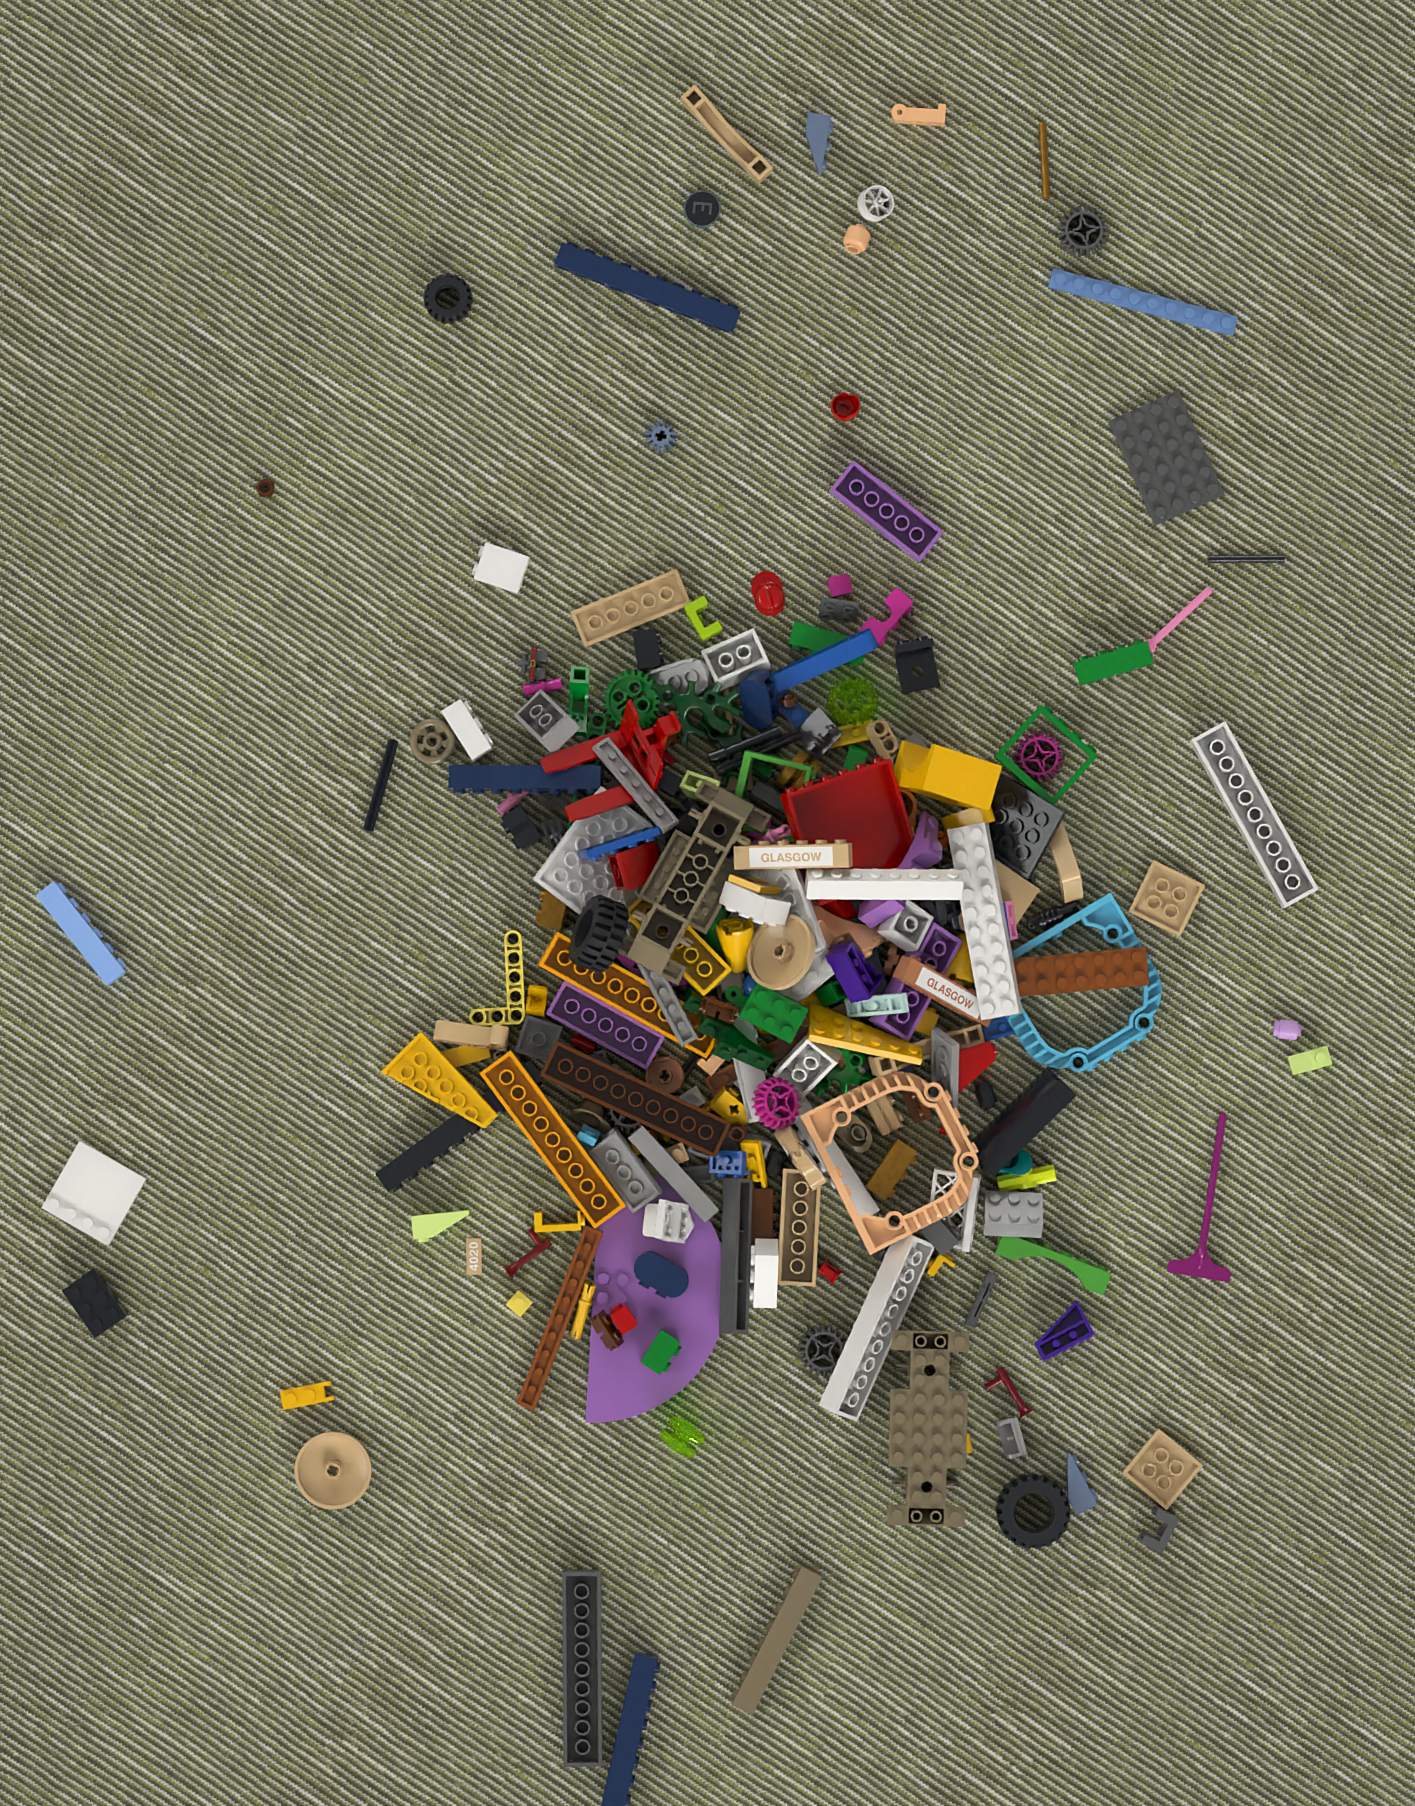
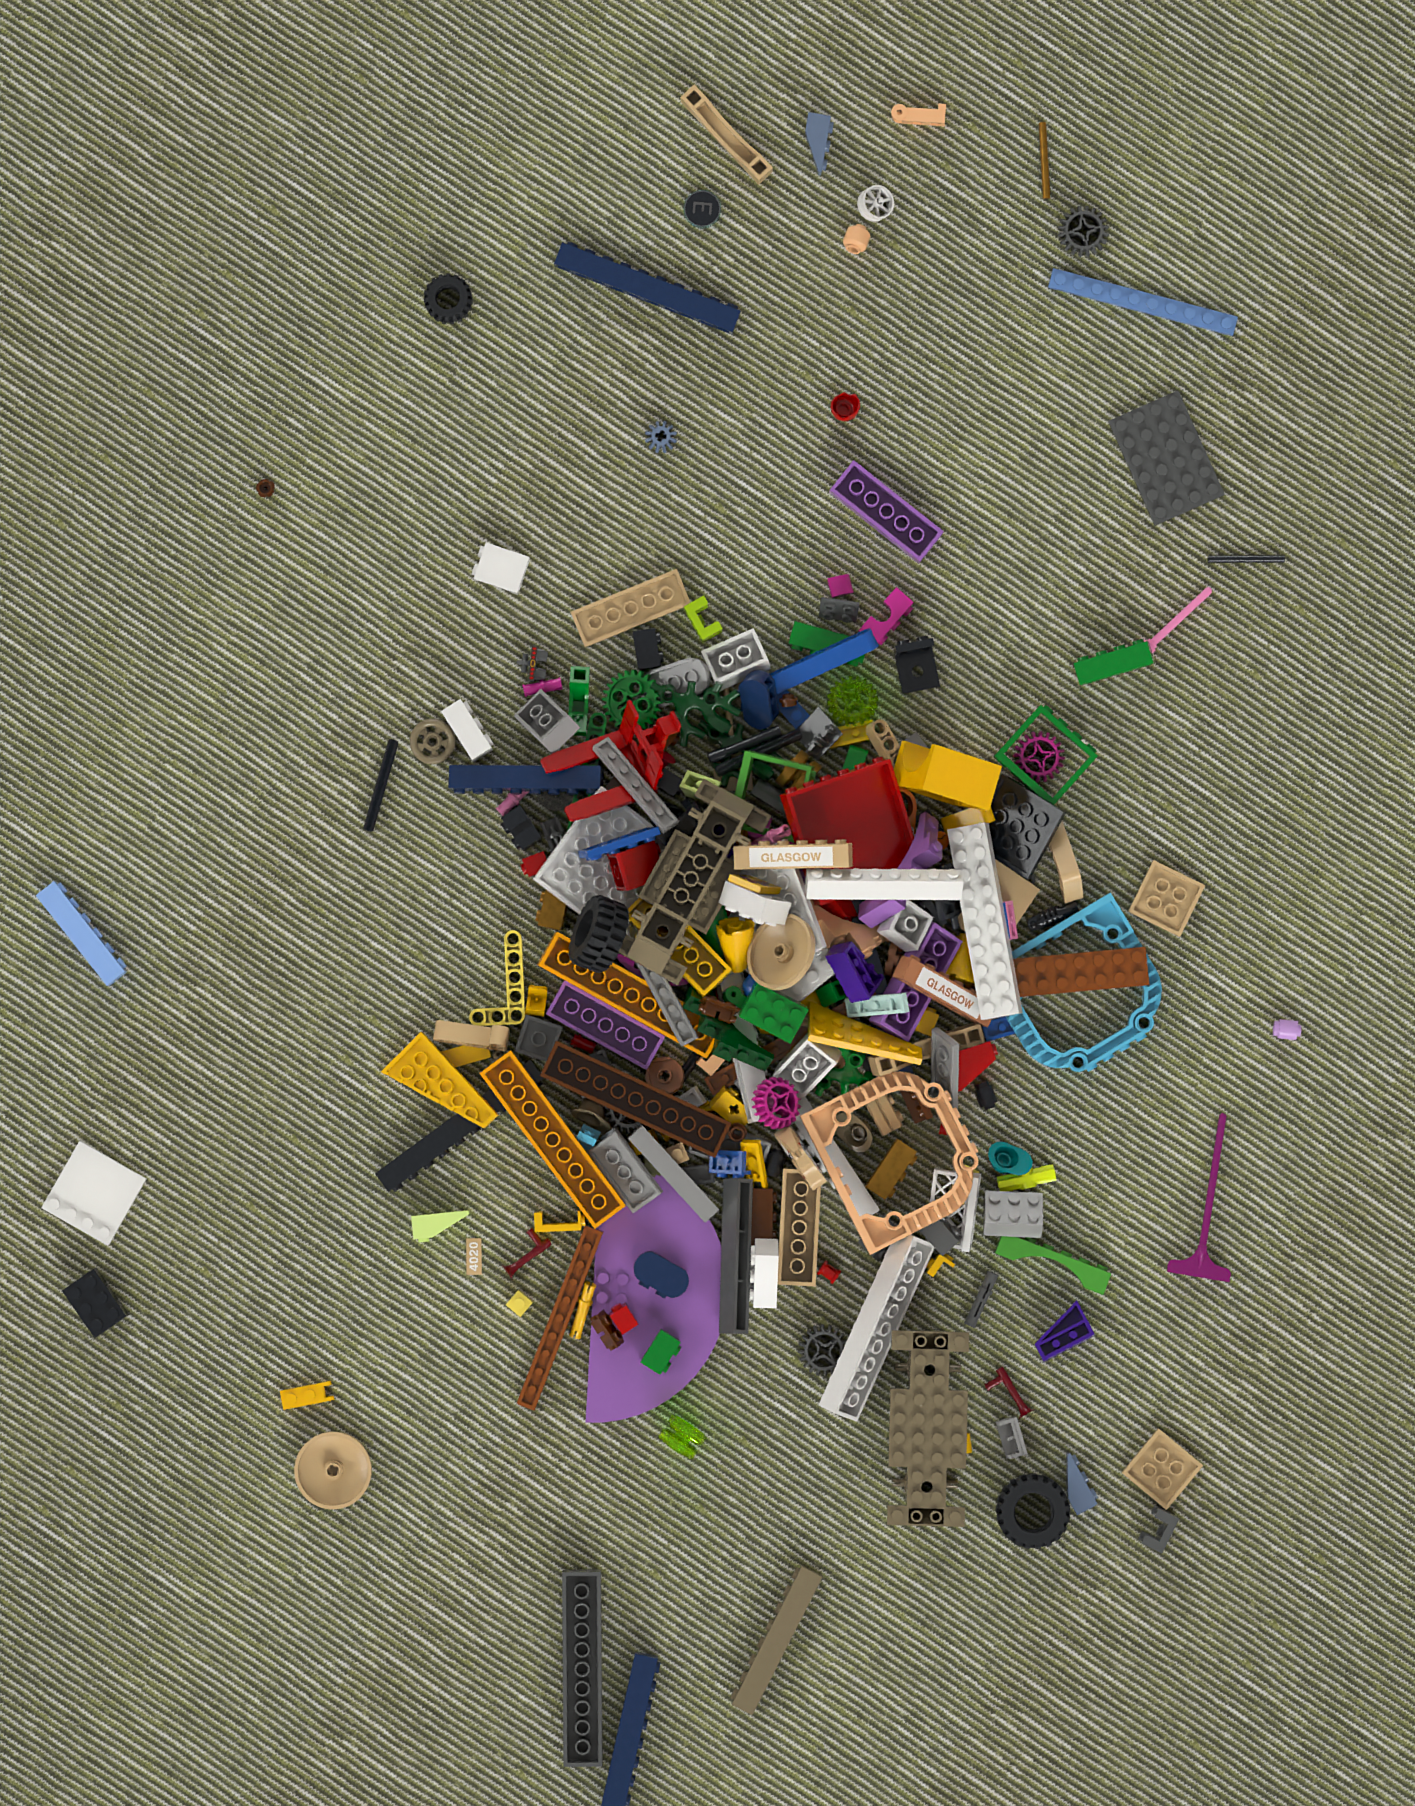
(533, 863): none -> red brick
(668, 1221): white piece -> none
(768, 593): red piece -> none
(1021, 1121): black cylinder -> none
(1253, 815): white brick -> none
(1309, 1060): yellowish green slope -> none

